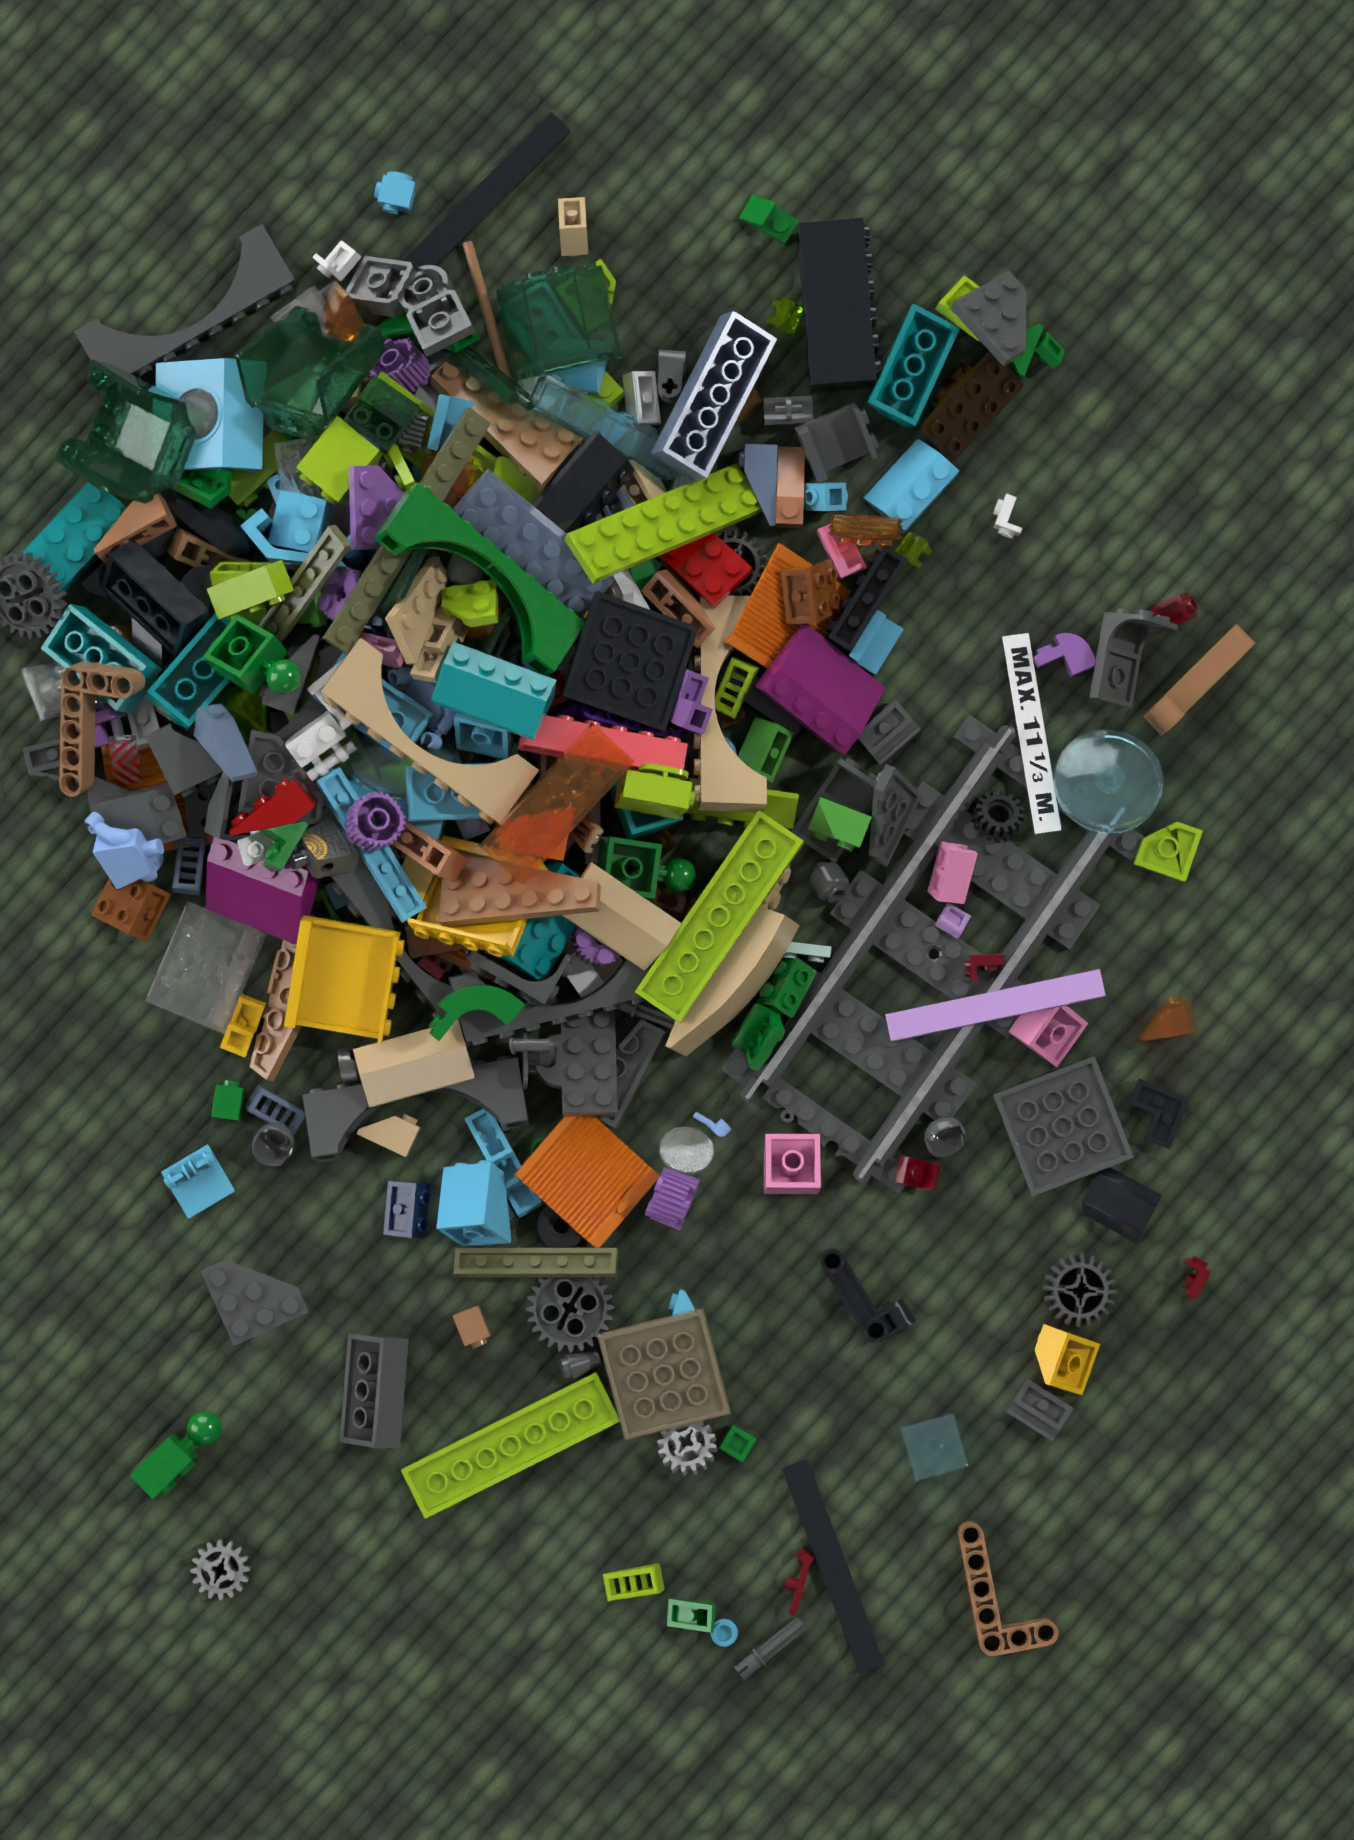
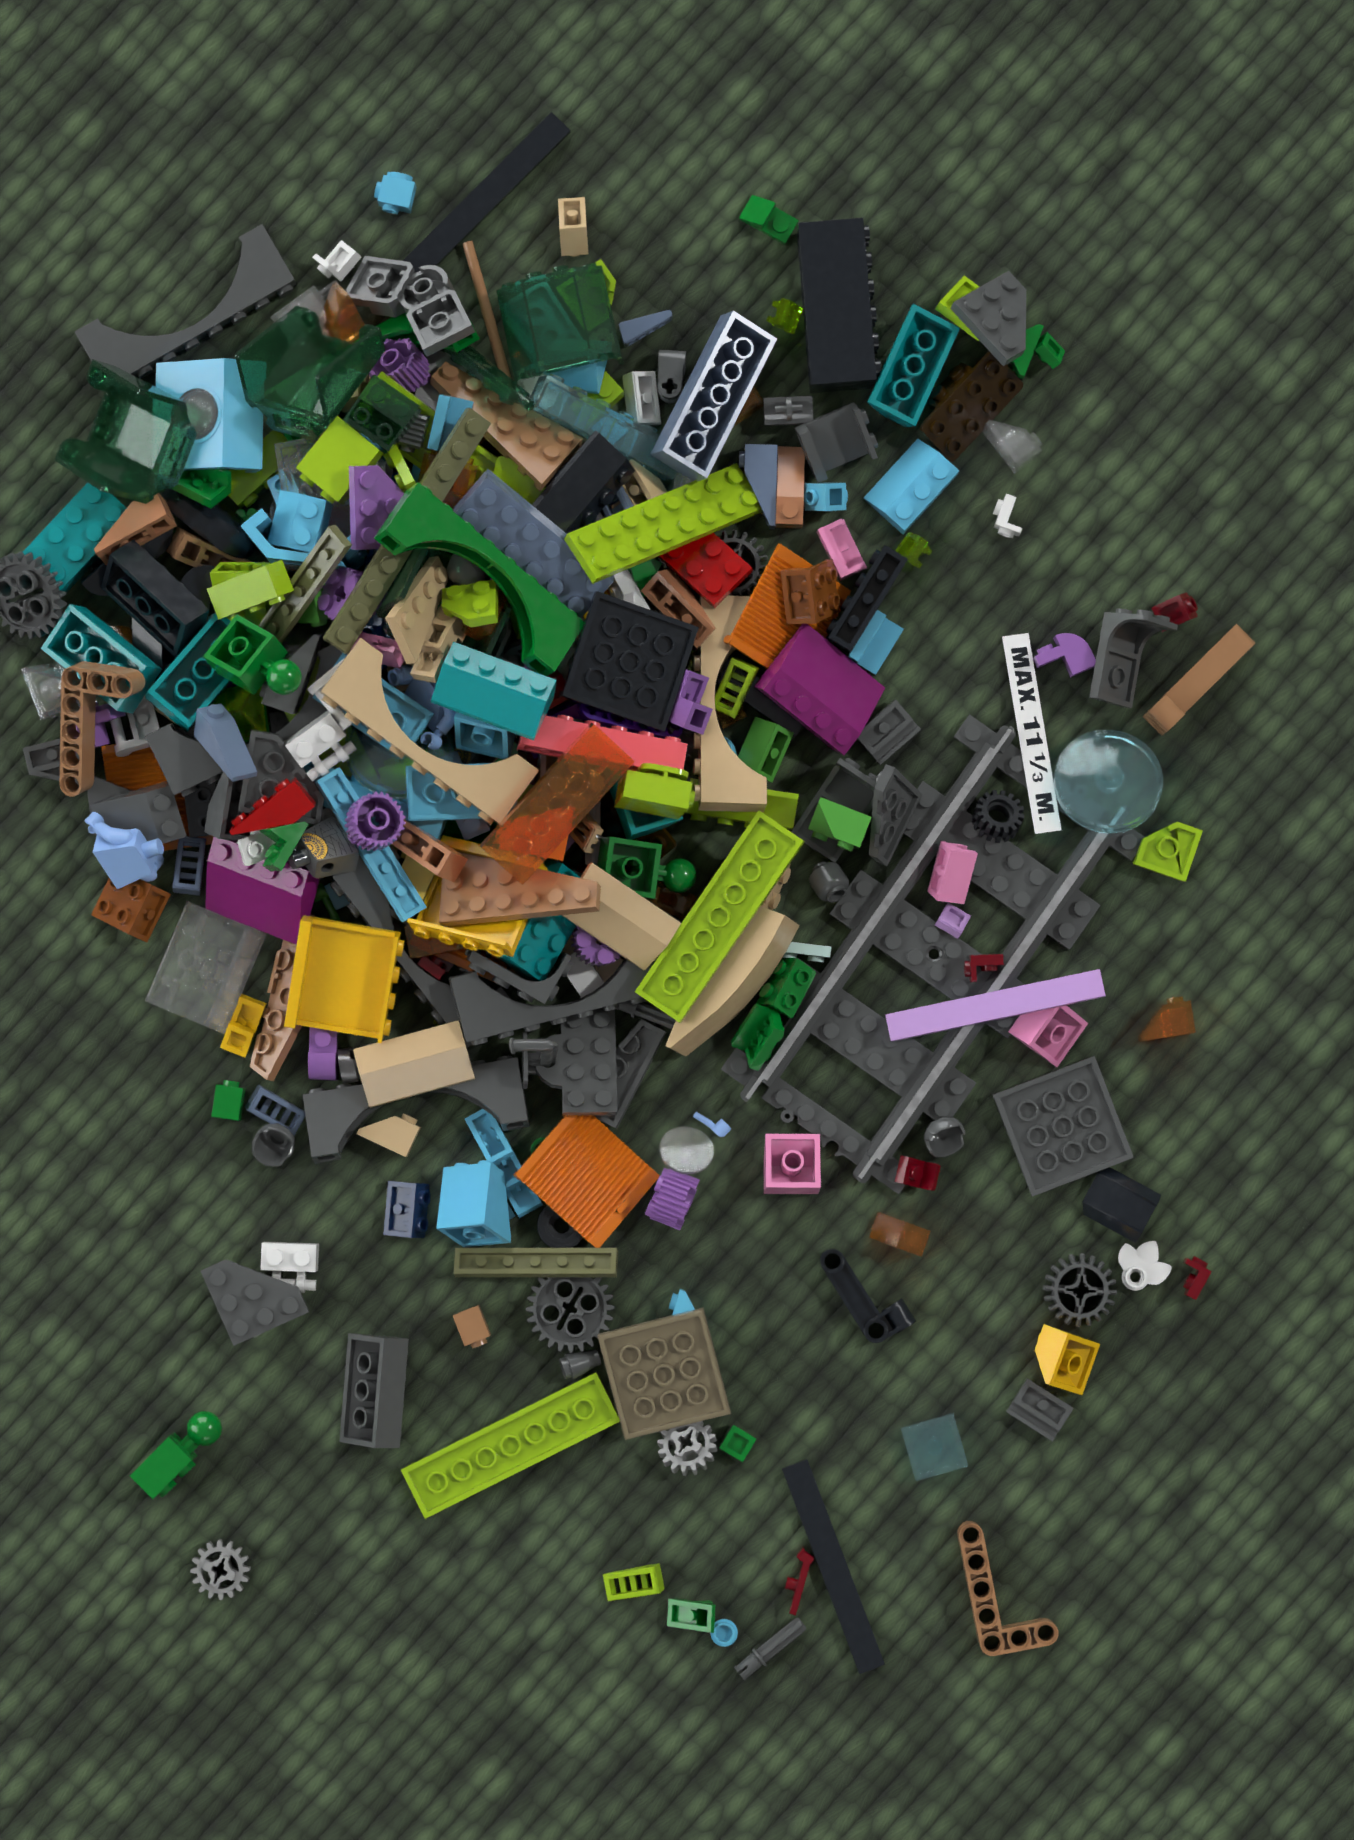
(125, 759): tile -> none
(197, 1181): medium azure hinge -> none
(291, 1257): none -> white brick
(323, 1055): none -> medium lavender brick
(475, 997): green arch -> none
(637, 328): none -> sand blue slope
(865, 528): clear orange brick -> none
(899, 1234): none -> clear orange slope
(1013, 443): none -> clear slope
(1144, 1262): none -> white plate
(1166, 1109): black plate -> none

